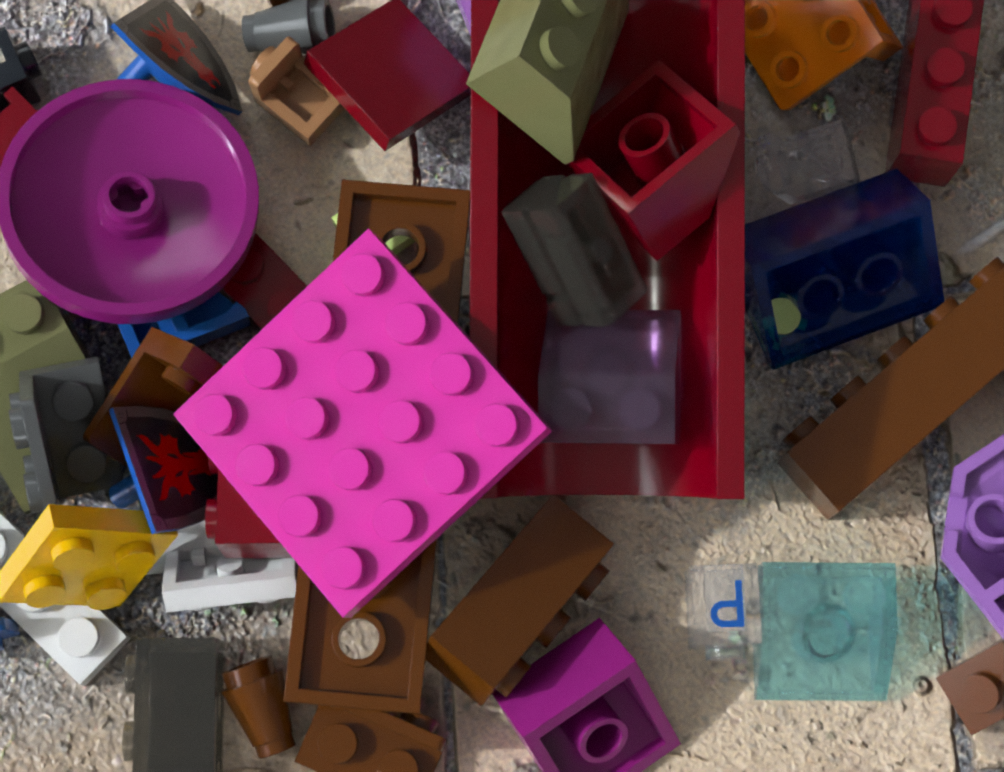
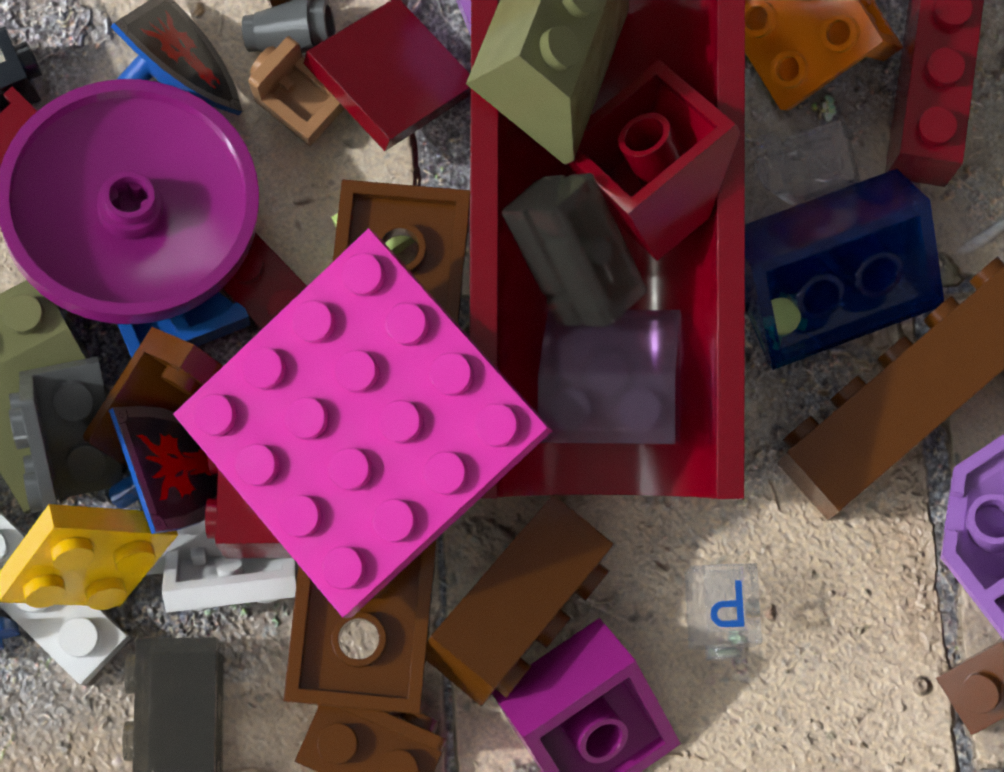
(256, 700): reddish brown cone -> none
(825, 631): clear light blue slope -> none

